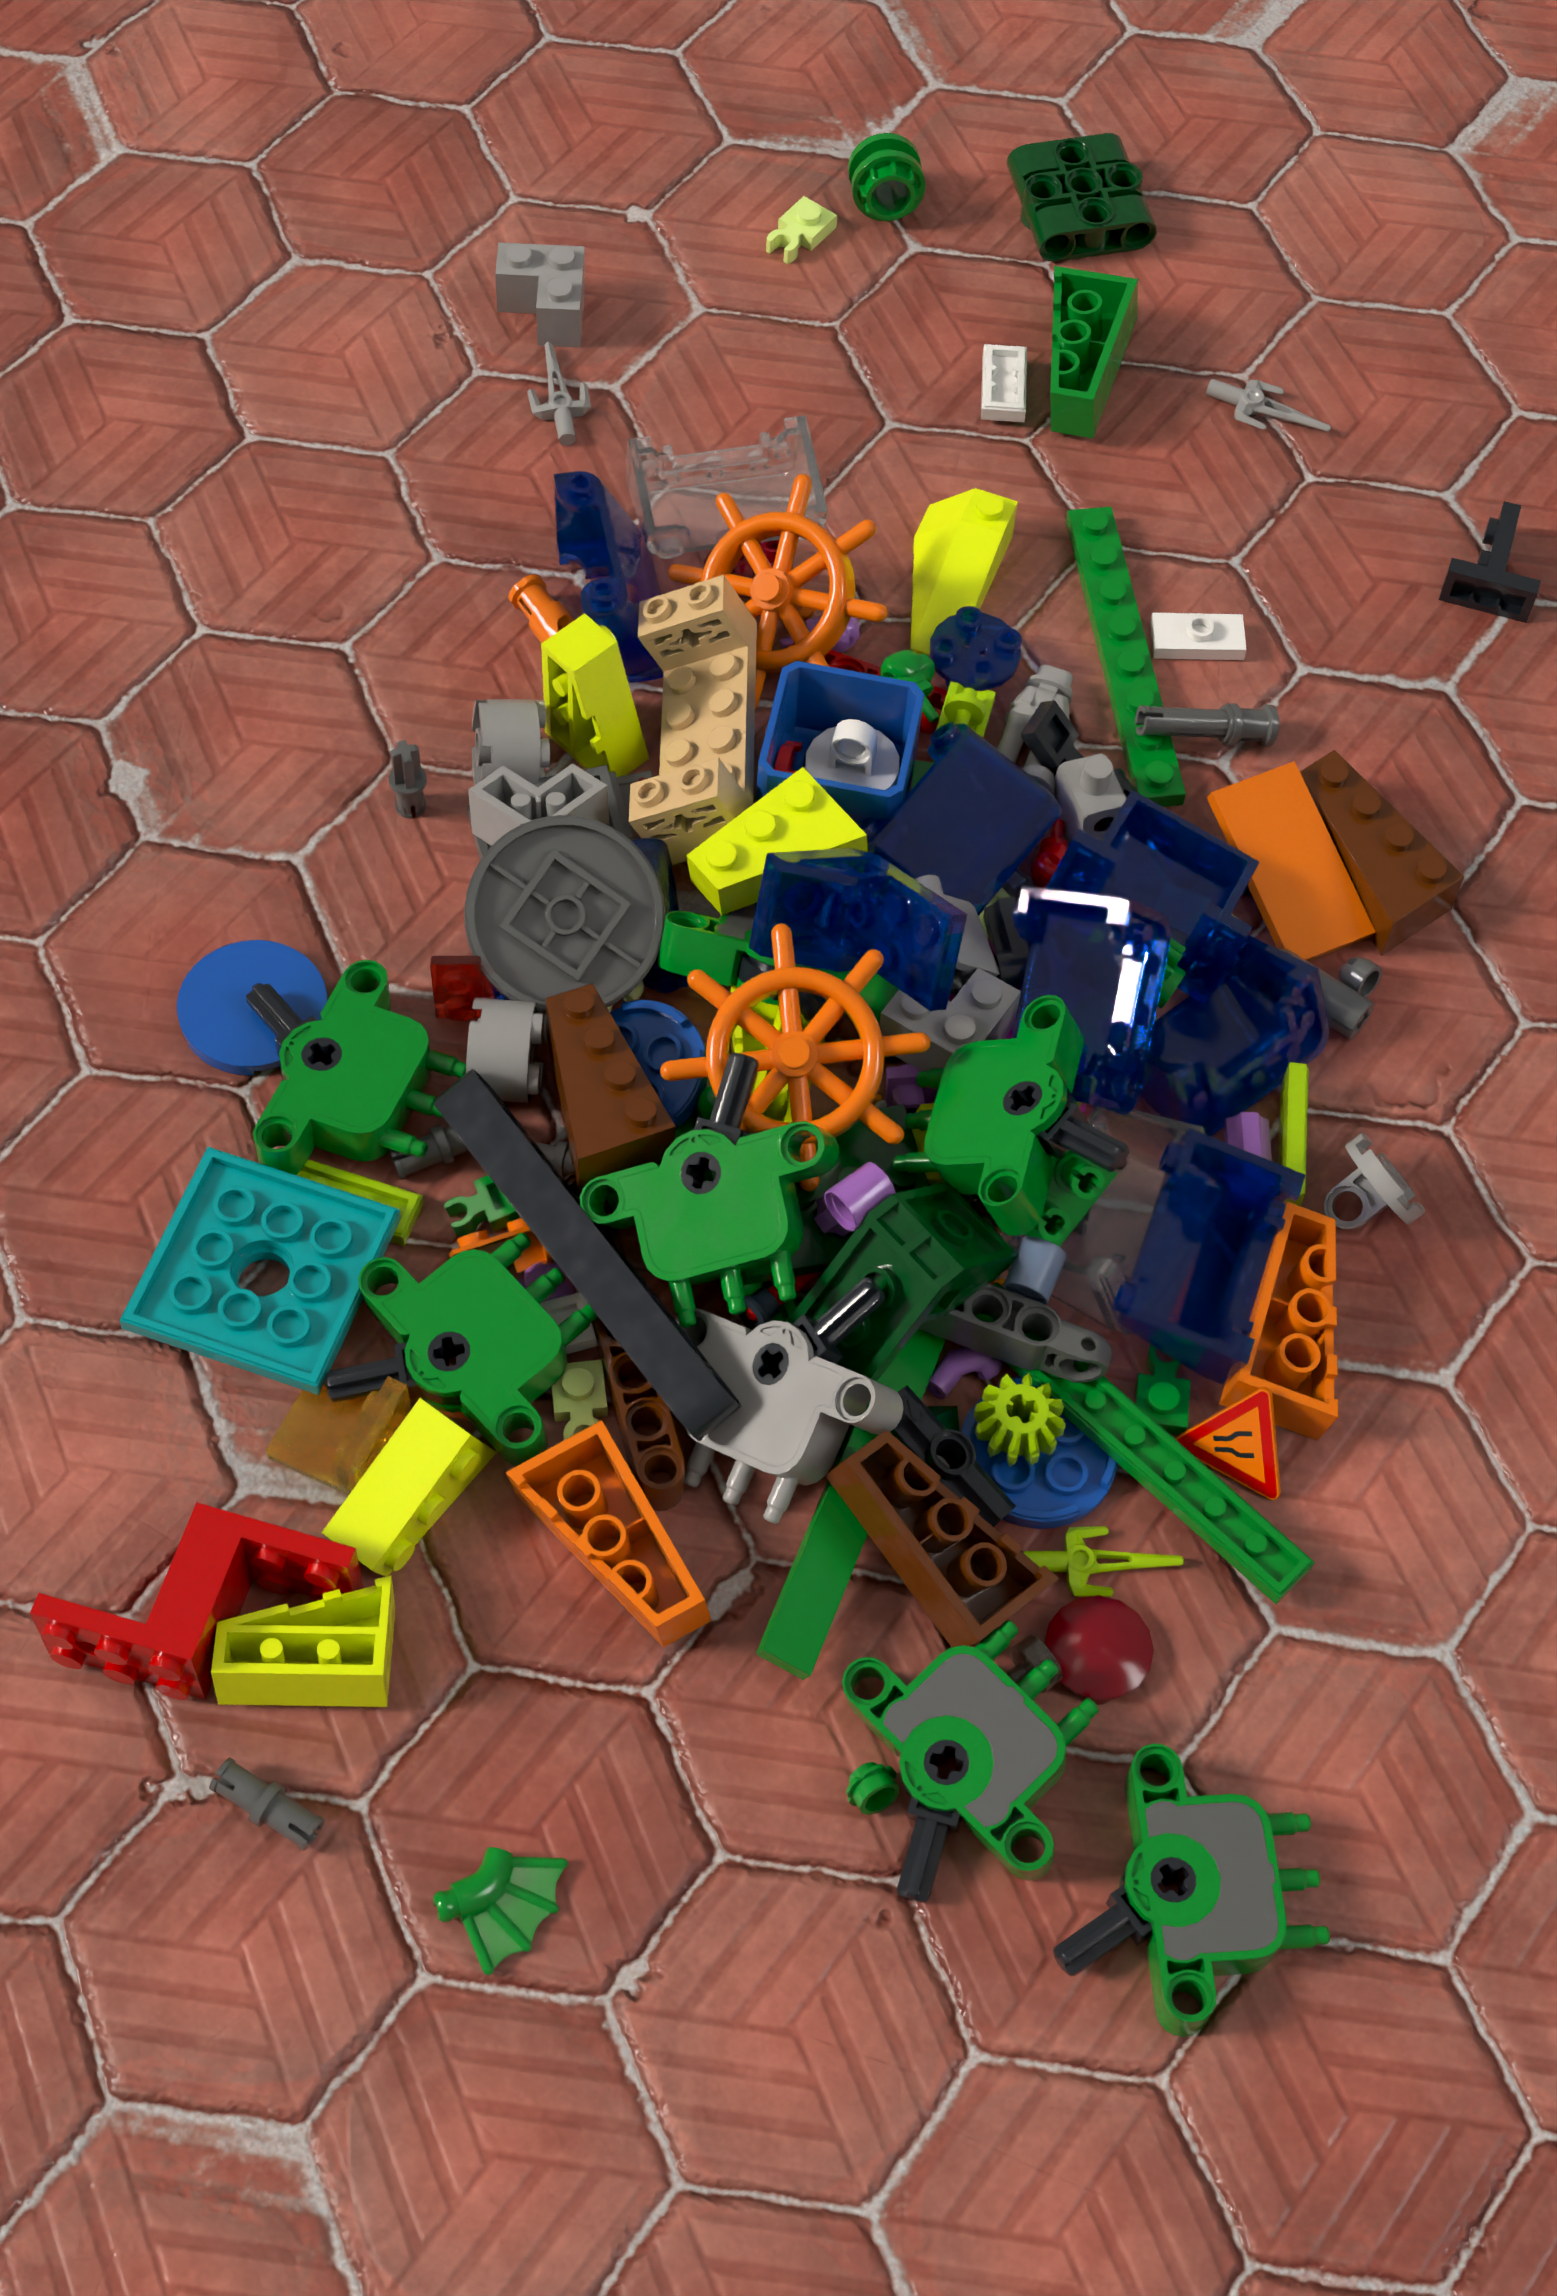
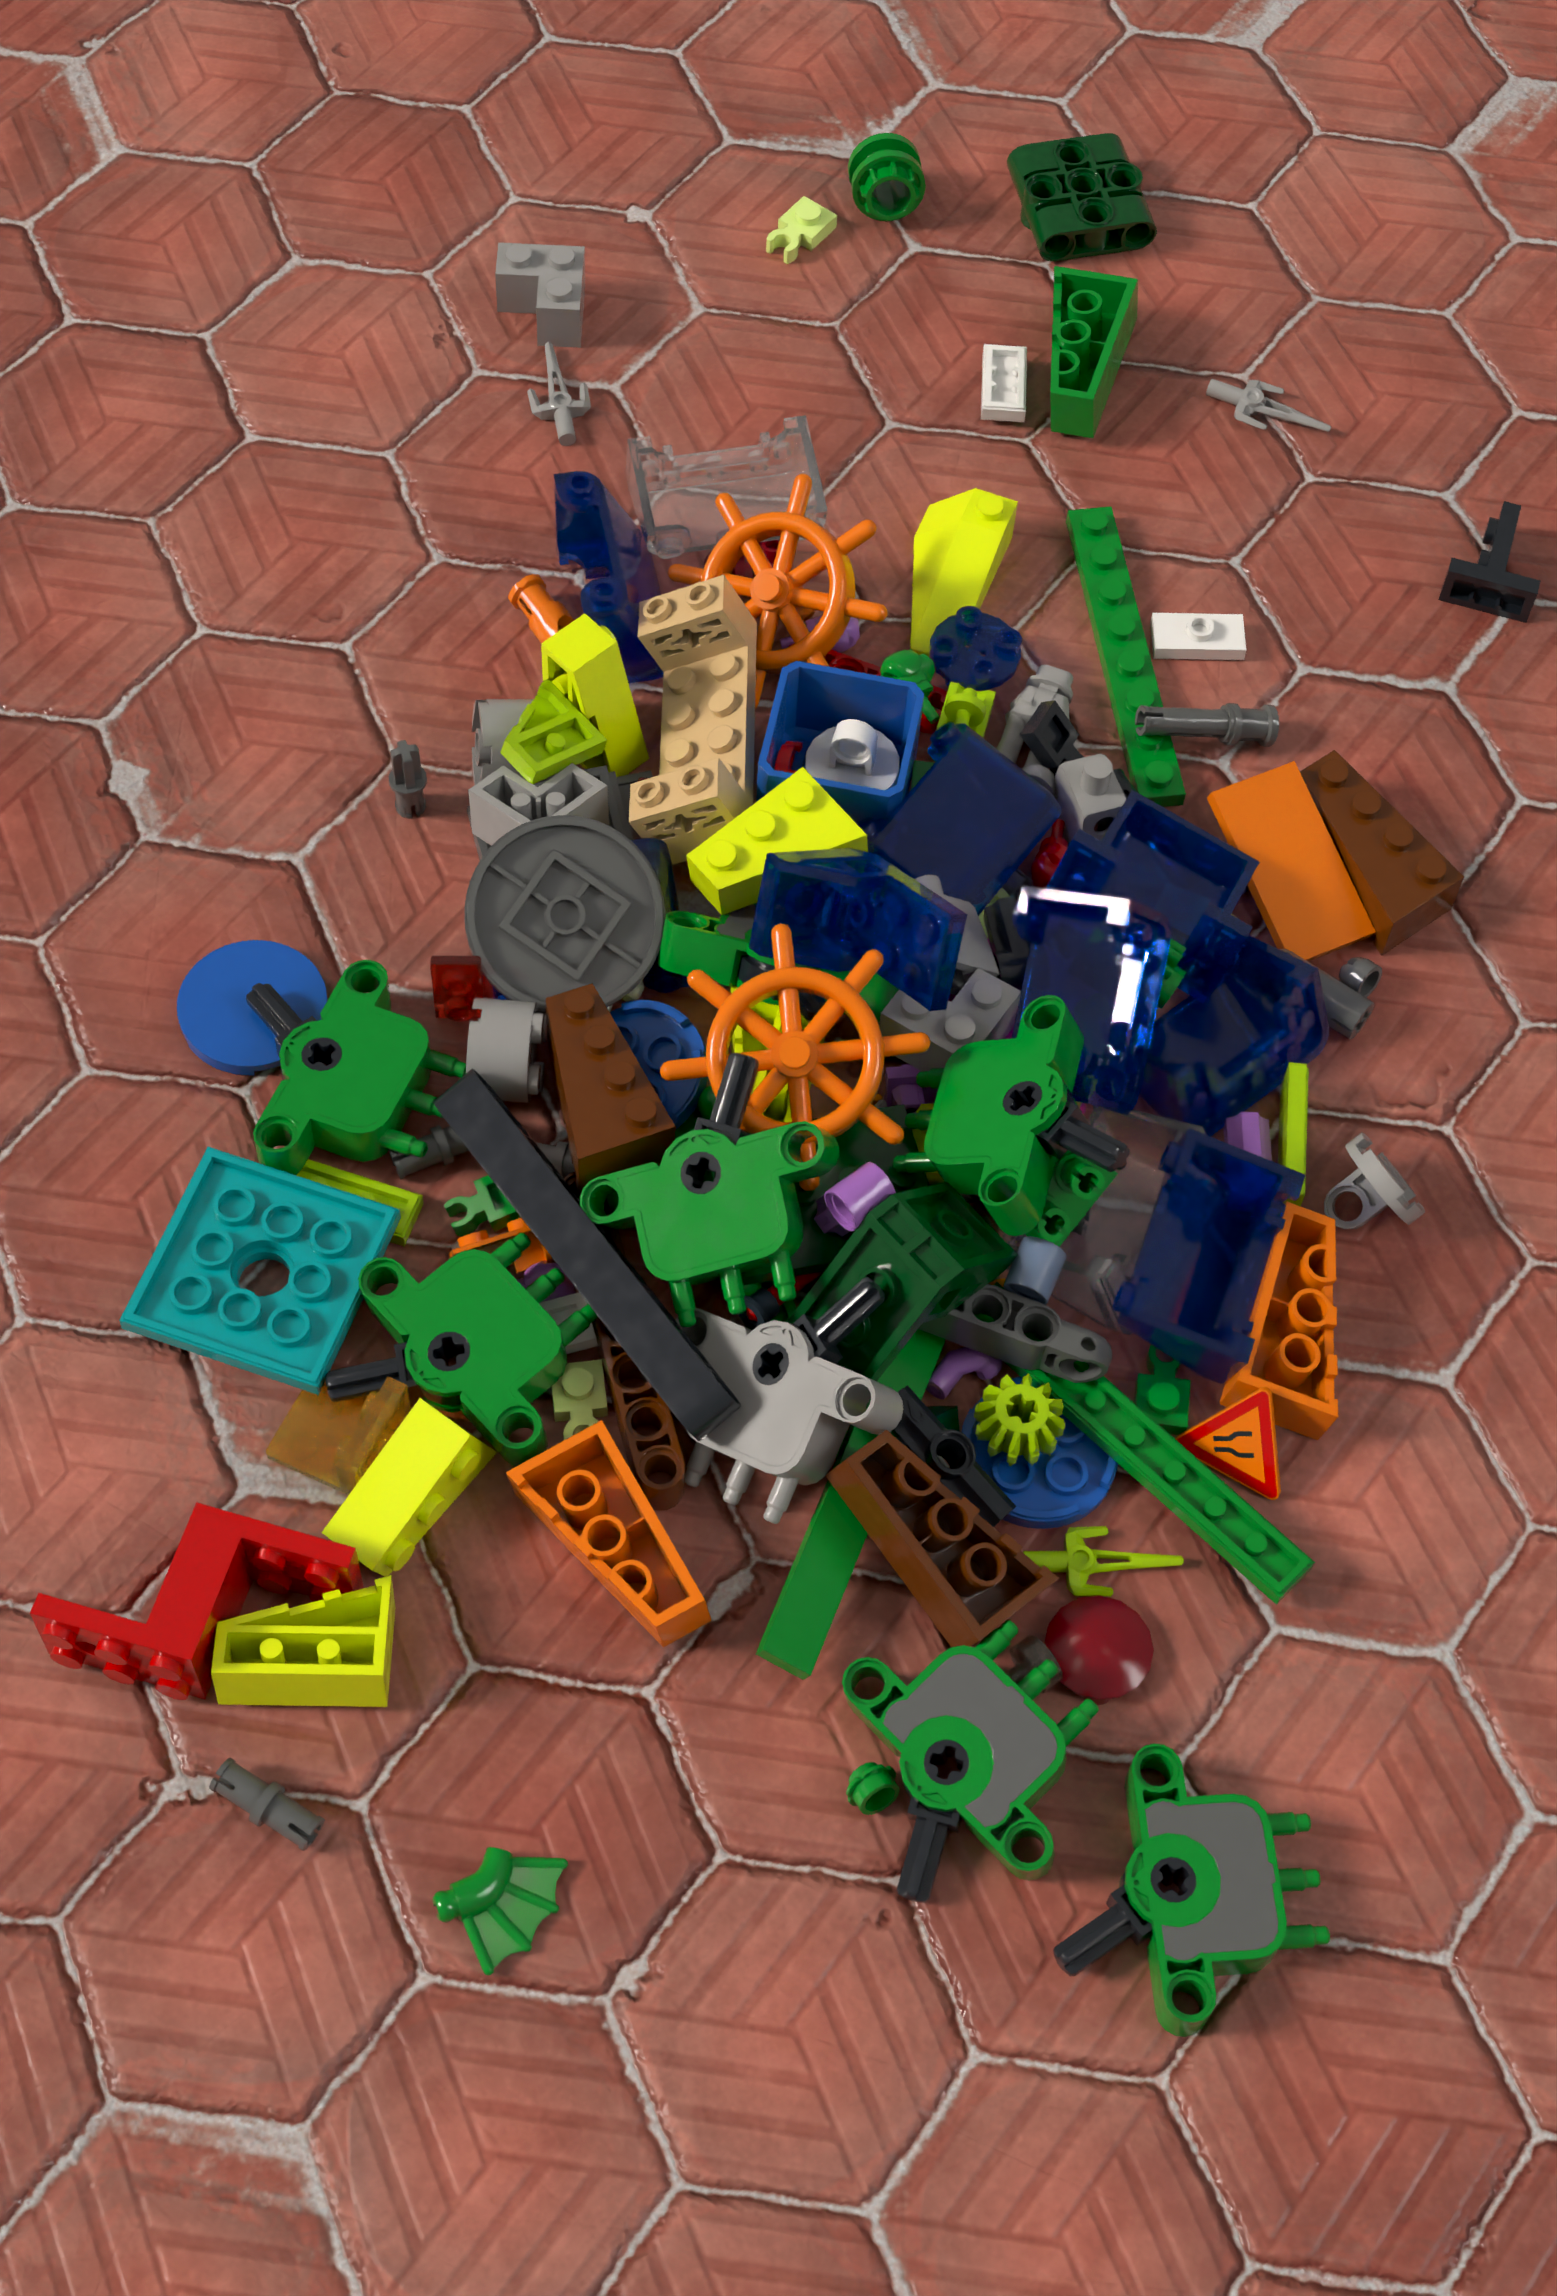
(550, 736): none -> lime wing

